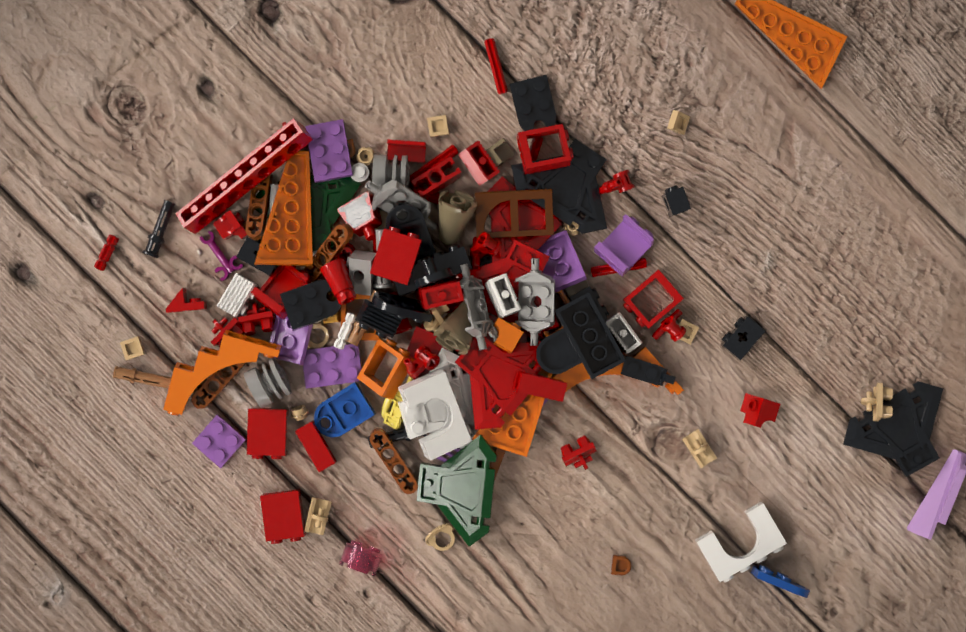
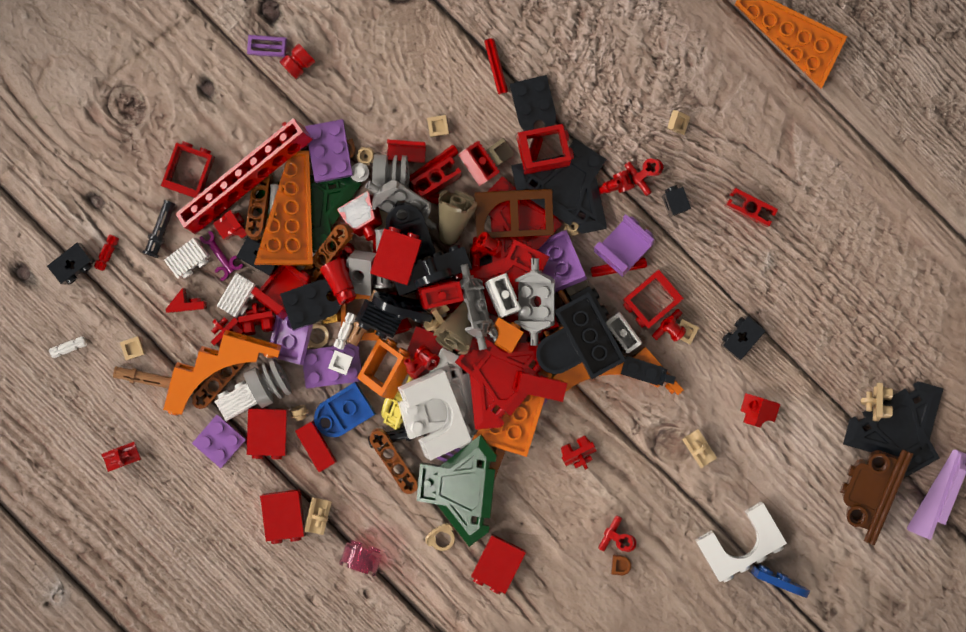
(61, 265): none -> black brick
(68, 347): none -> white axle
(121, 456): none -> red hips
(187, 147): none -> red window
(187, 258): none -> white brick
(235, 402): none -> white brick
(267, 46): none -> medium lavender tile
(297, 61): none -> red wheel
(340, 362): none -> white plate
(498, 564): none -> red panel
(610, 533): none -> red piece
(638, 178): none -> red piece
(743, 210): none -> red piece
(873, 489): none -> reddish brown brick

